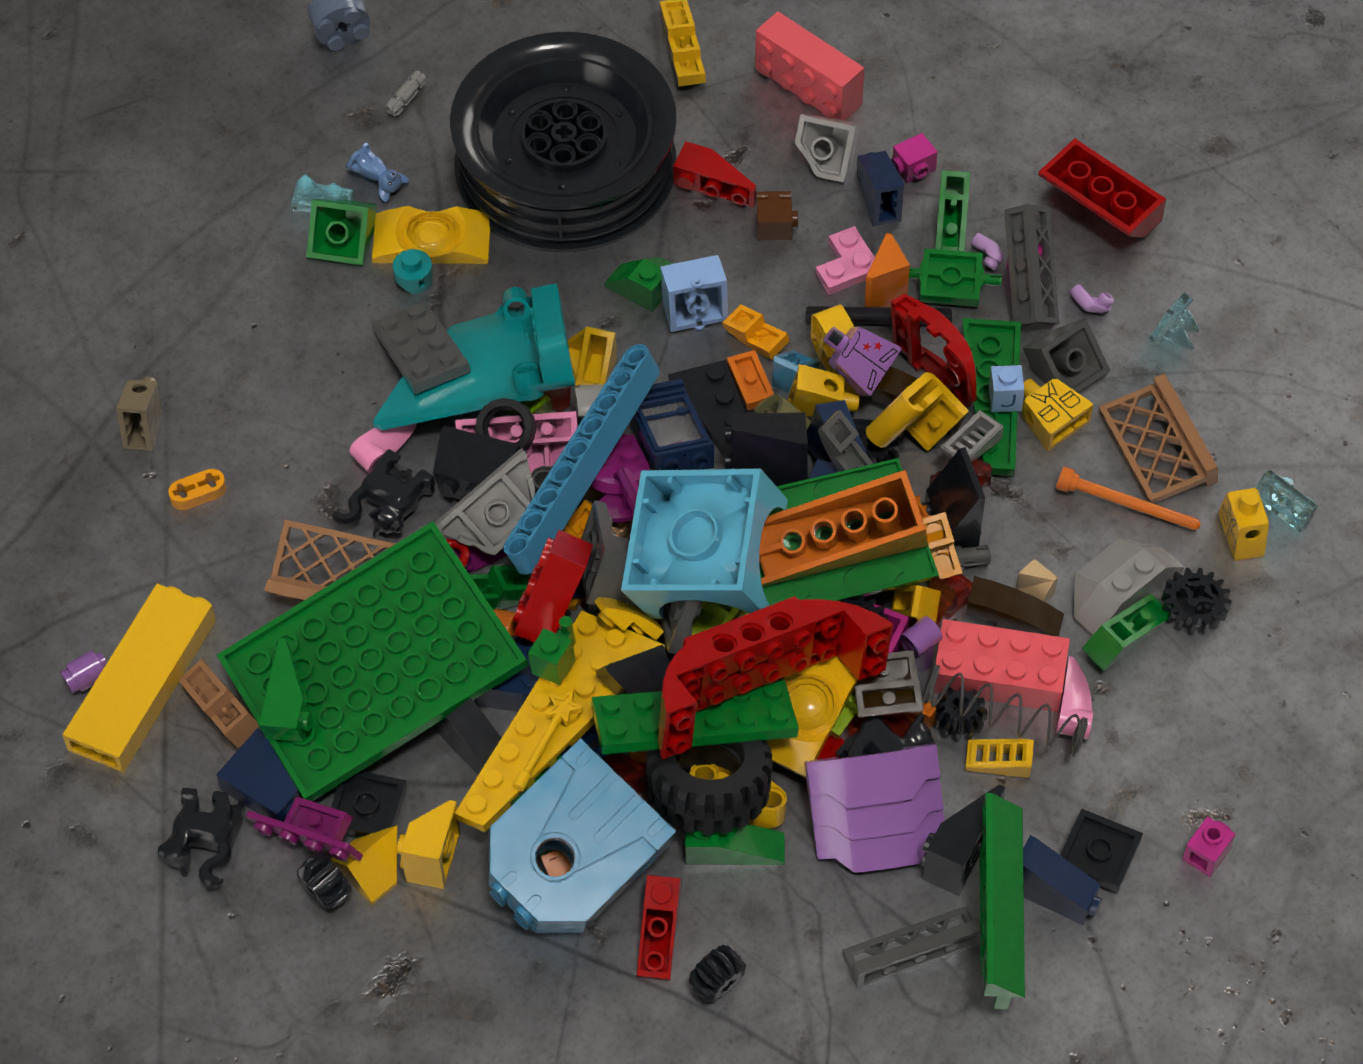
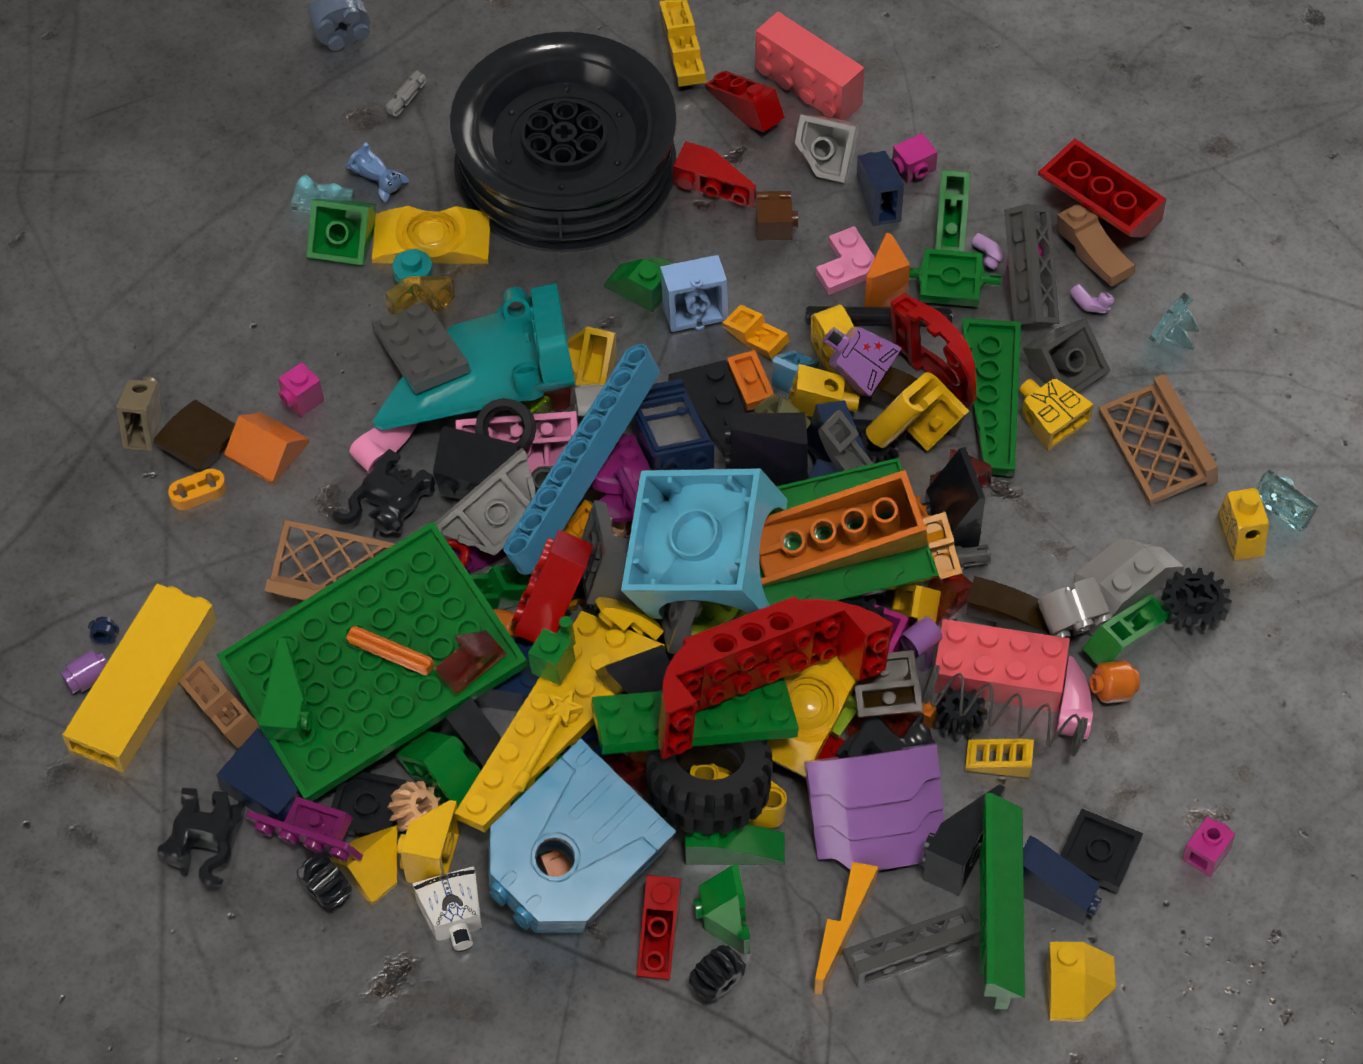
(103, 630): none -> dark blue plate
(196, 435): none -> dark brown slope
(264, 445): none -> orange slope
(300, 389): none -> dark pink brick
(390, 650): none -> orange axle
(411, 802): none -> light nougat gear
(435, 290): none -> clear yellow slope
(440, 764): none -> green brick
(451, 906): none -> white torso
(475, 656): none -> clear red slope
(723, 909): none -> green slope
(748, 100): none -> red slope
(837, 933): none -> light orange slope
(979, 422): light grey slope -> none
(1006, 388): light blue brick -> none
(1037, 581): tan slope -> none
(1071, 481): orange piece -> none
(1074, 608): none -> light grey brick
(1077, 979): none -> yellow slope
(1093, 245): none -> medium nougat slope
(1115, 681): none -> orange head

